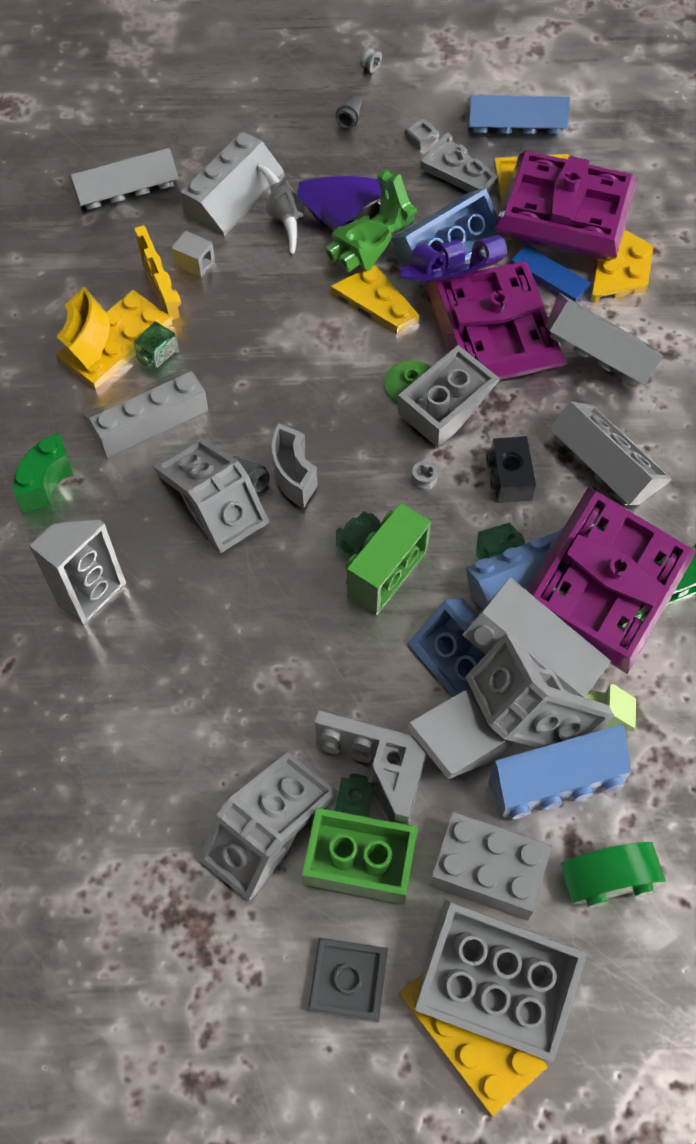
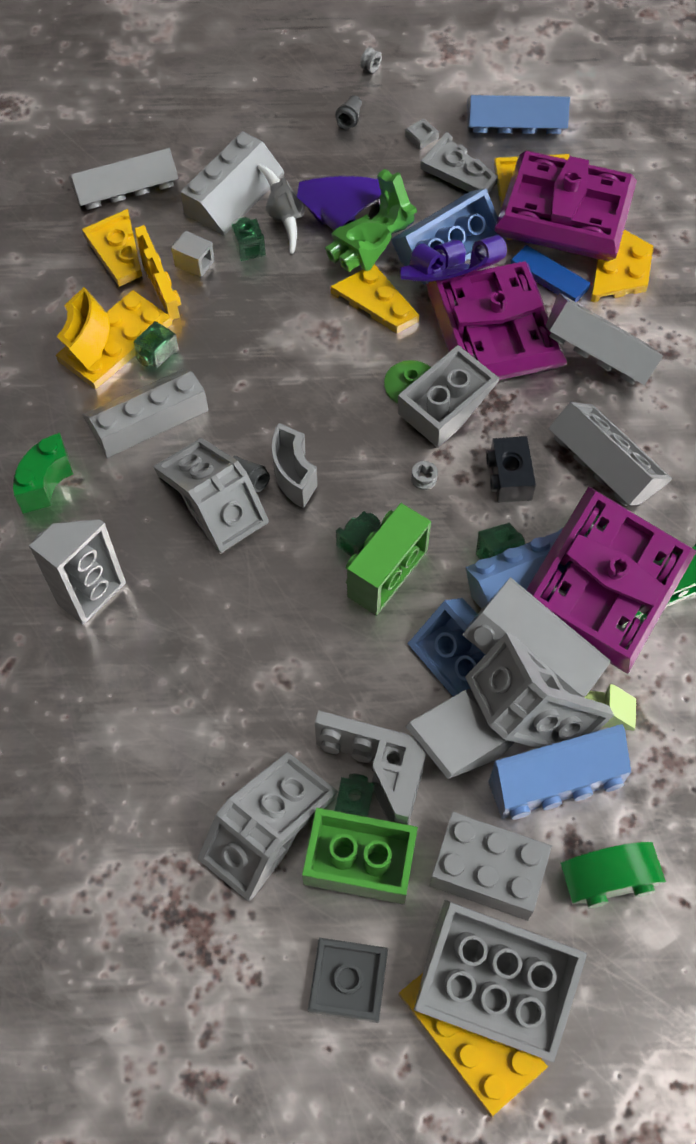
(115, 246): none -> yellow wing
(245, 233): none -> clear green brick

